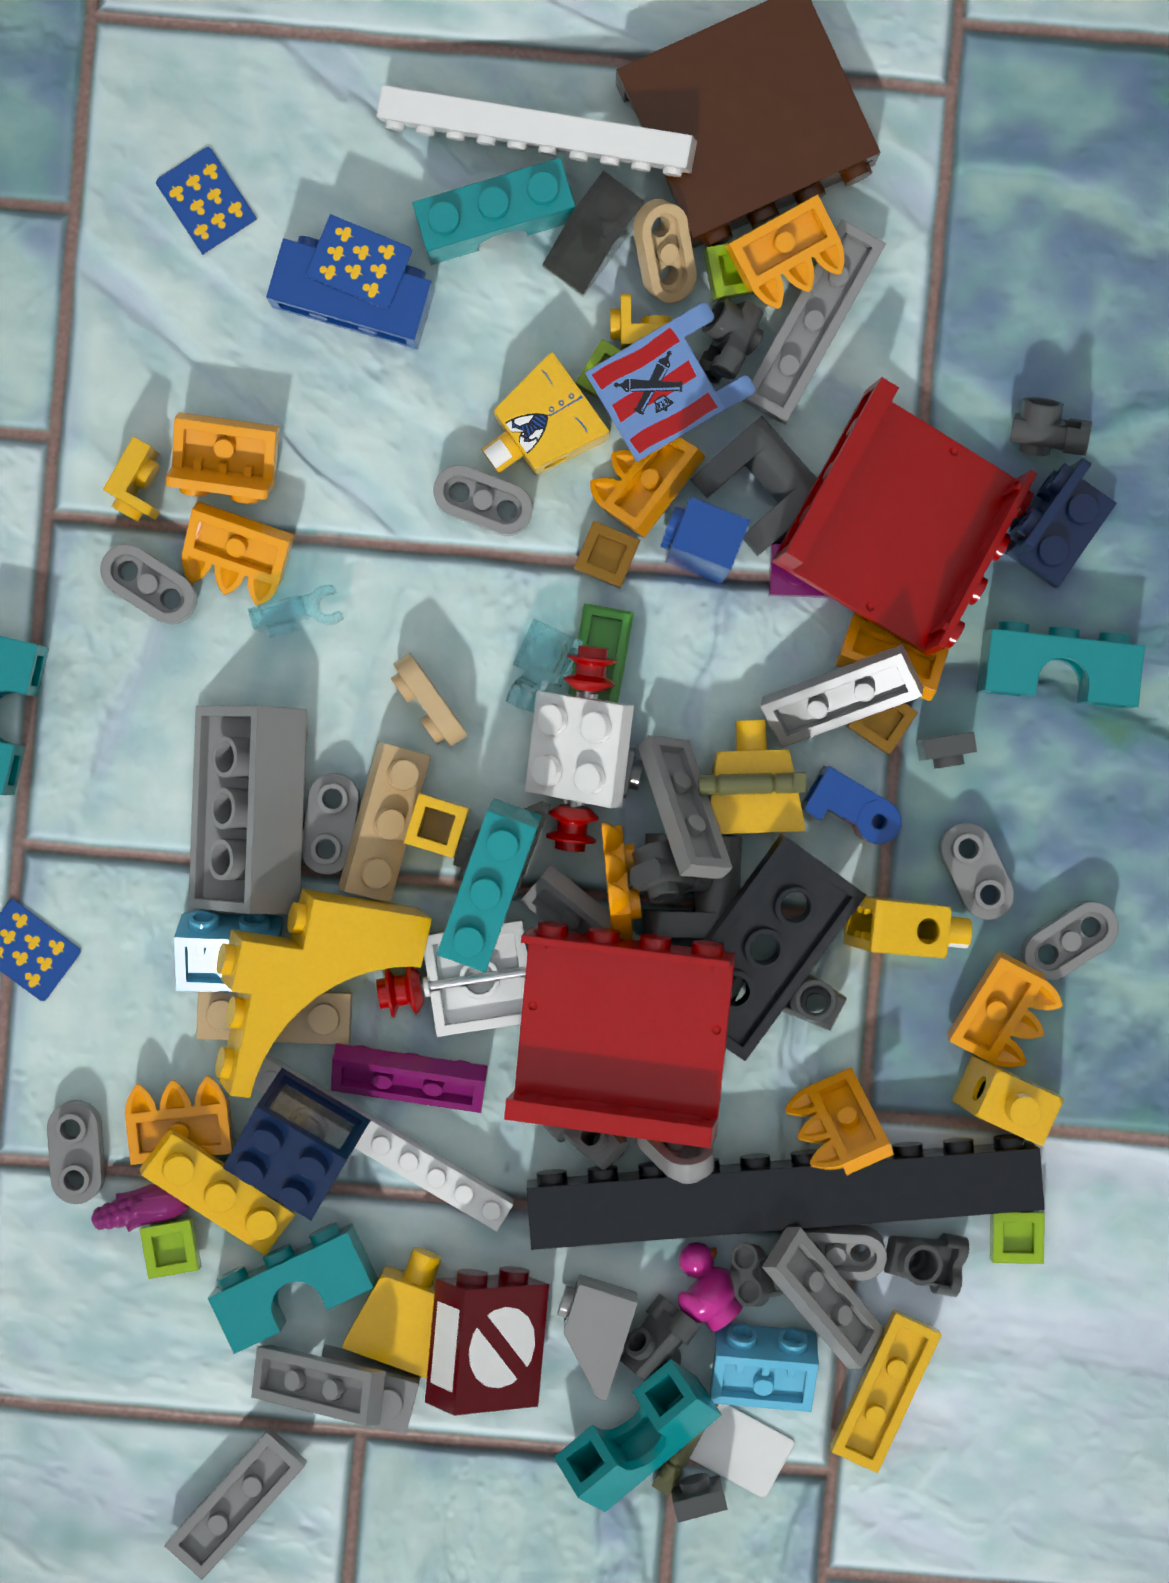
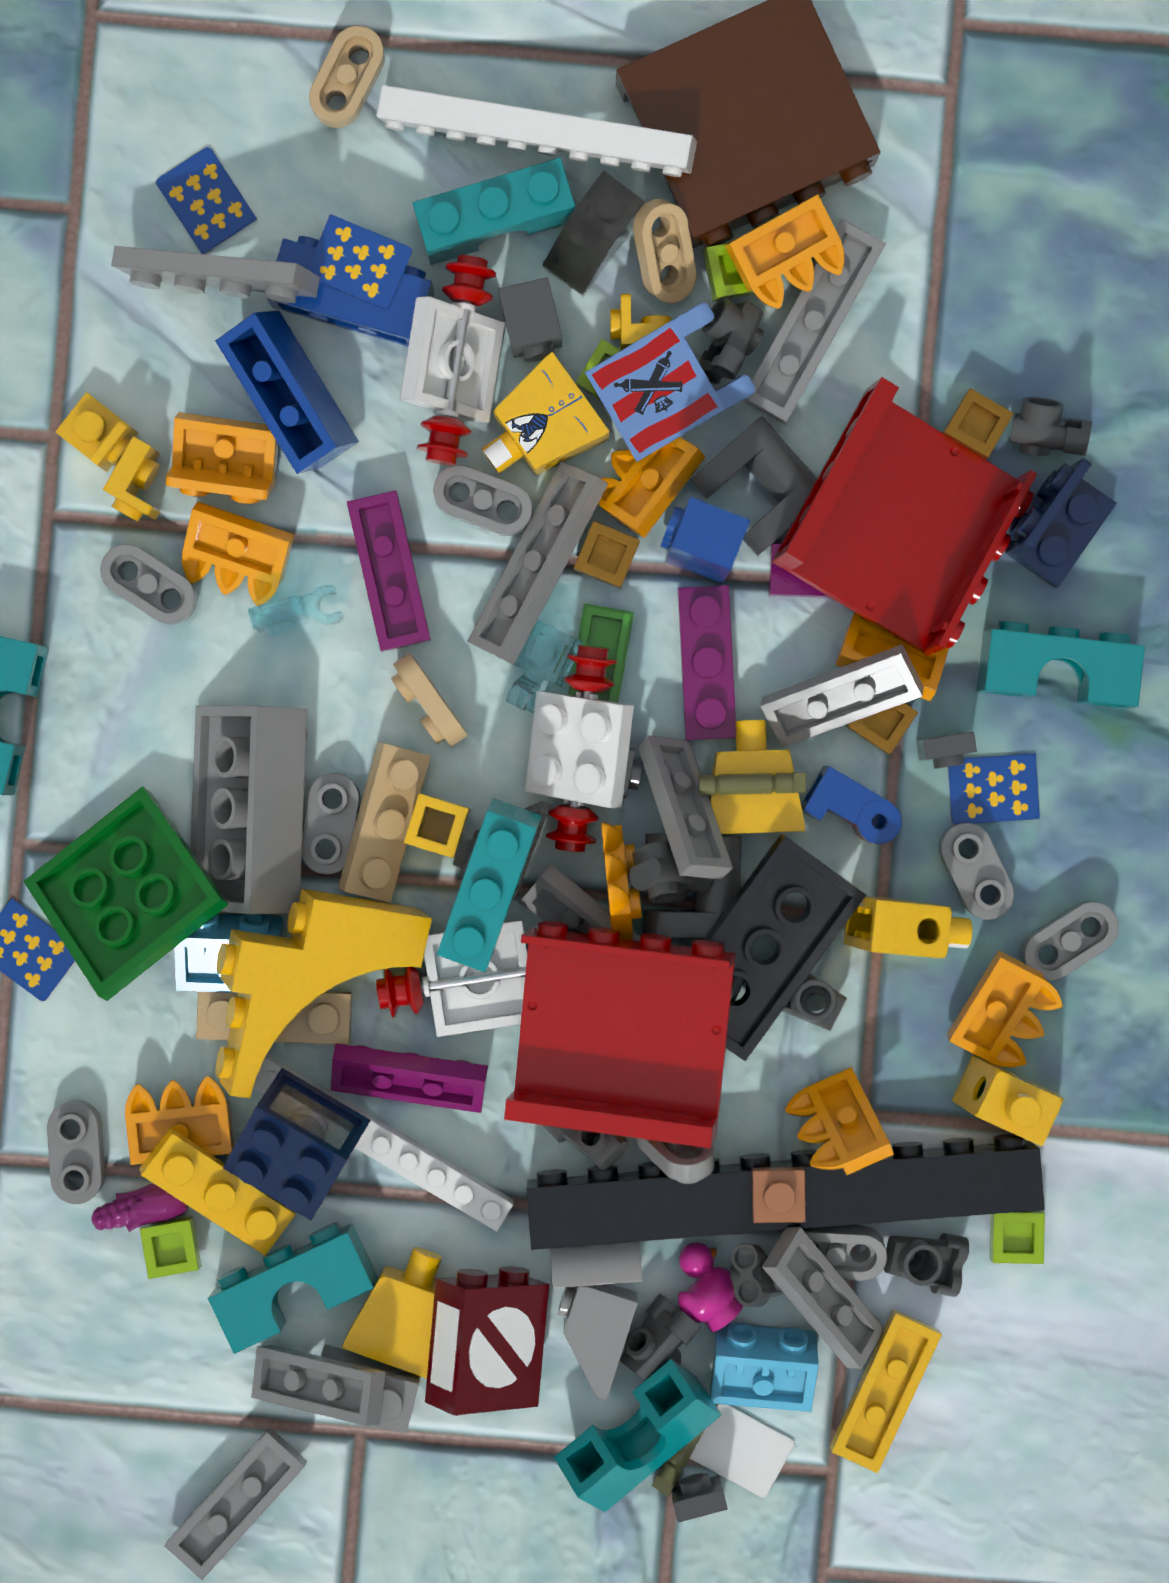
(96, 432): none -> yellow bracket
(125, 893): none -> green plate
(230, 274): none -> light grey plate
(287, 391): none -> blue brick
(344, 78): none -> tan plate
(388, 571): none -> magenta plate
(453, 359): none -> white plate
(531, 319): none -> dark grey brick
(537, 562): none -> light grey plate
(596, 1264): none -> white sticker
(706, 662): none -> magenta plate
(778, 1194): none -> nougat plate
(978, 423): none -> pearl gold plate
(994, 789): none -> blue sticker

